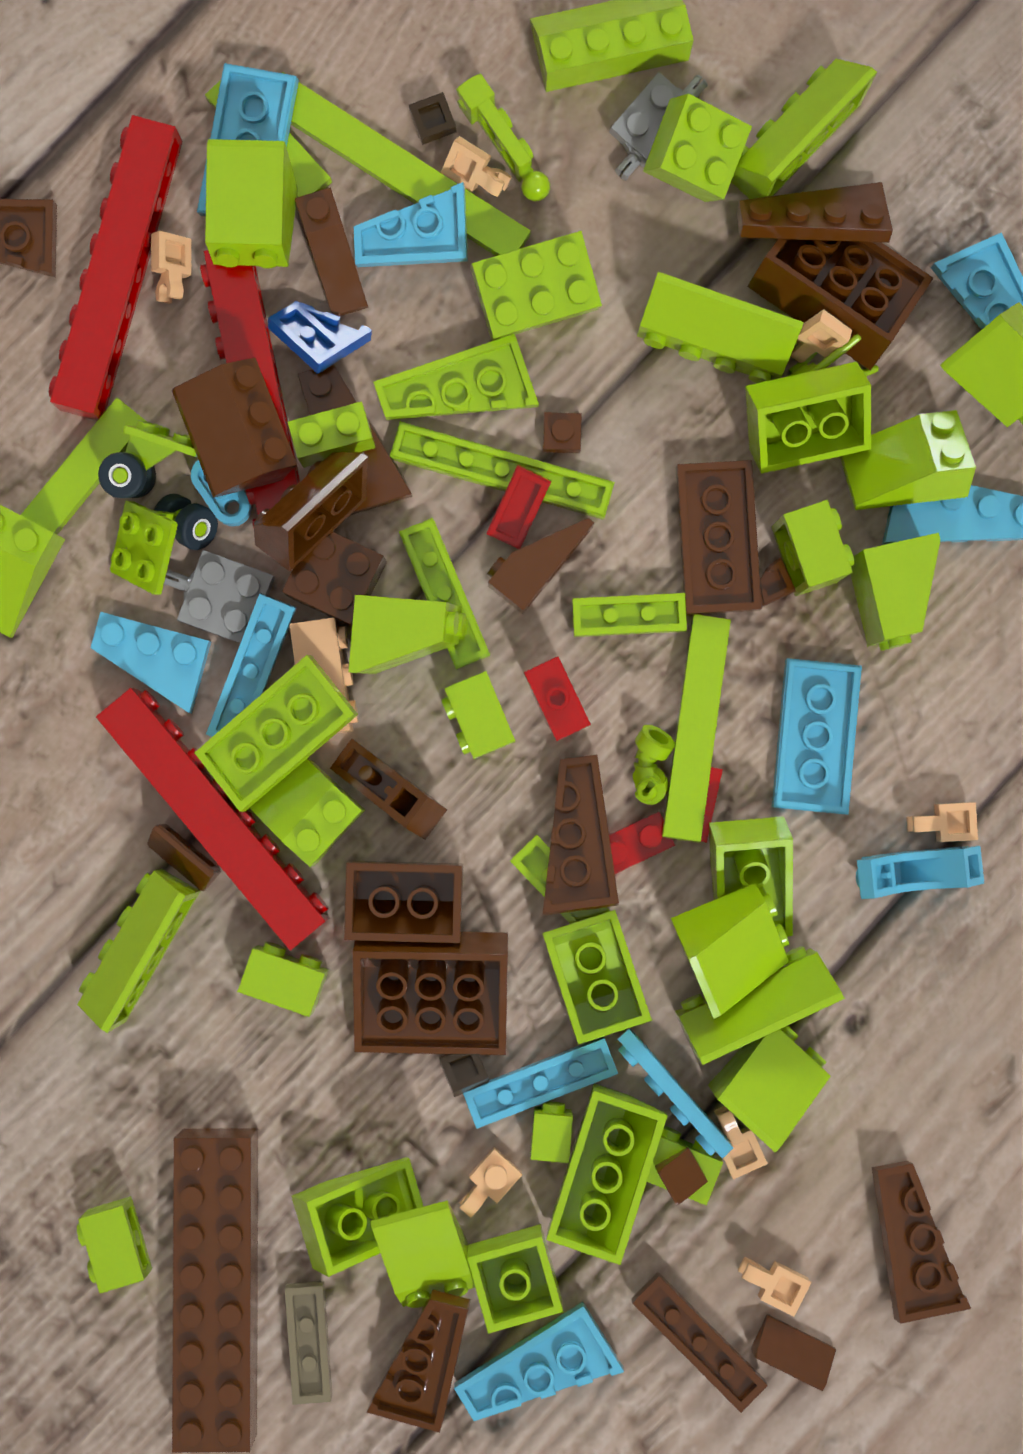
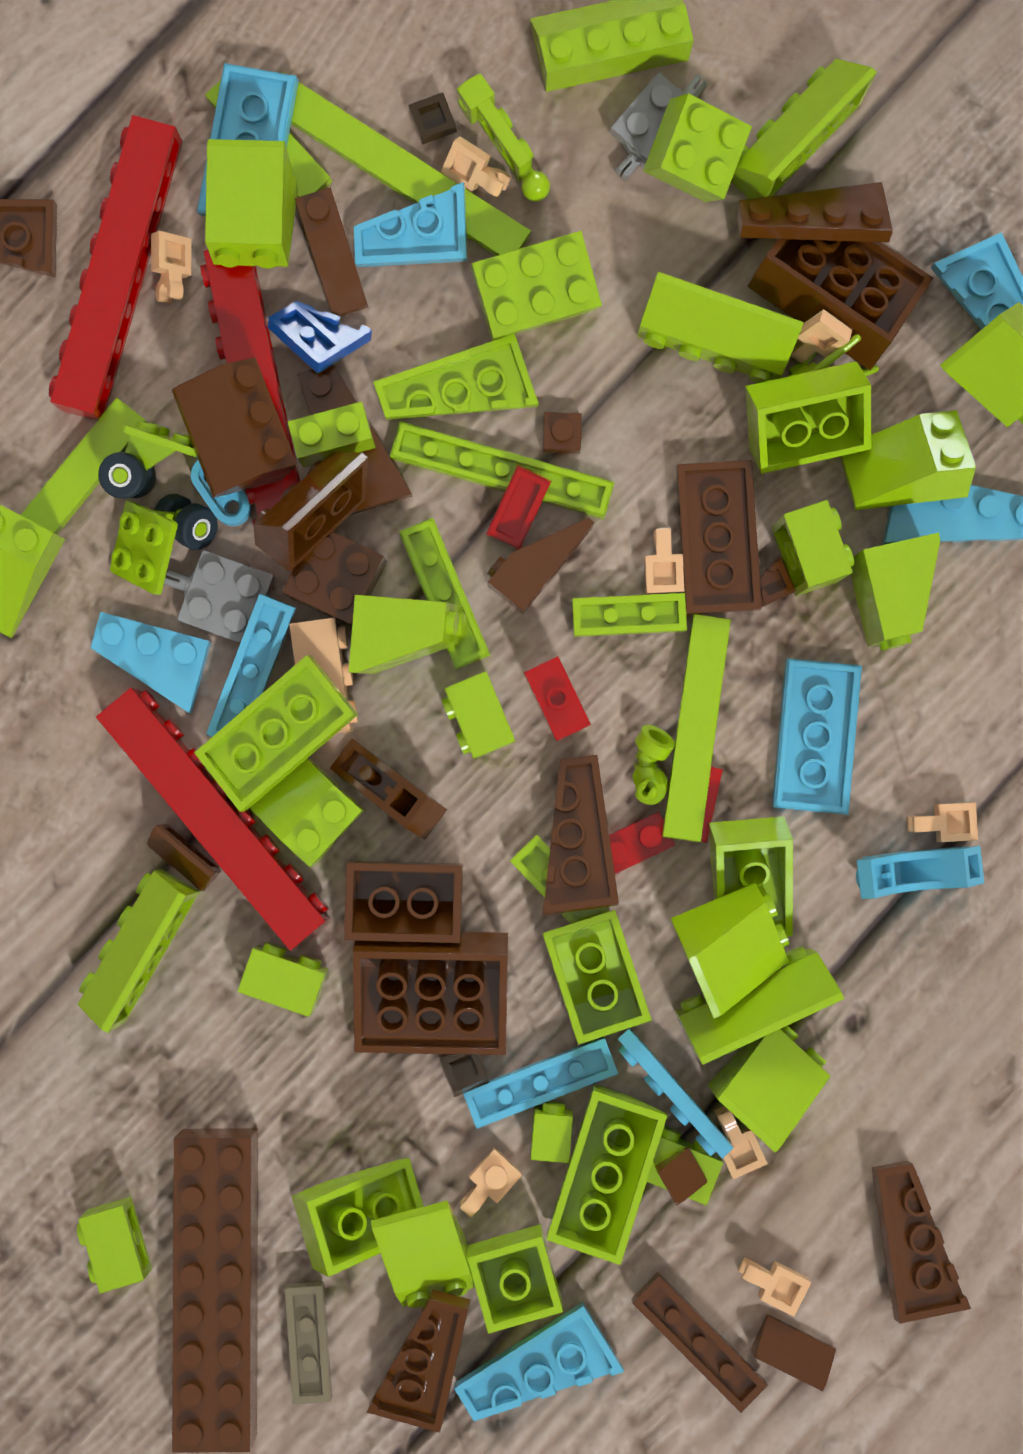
(663, 570): none -> light nougat plate

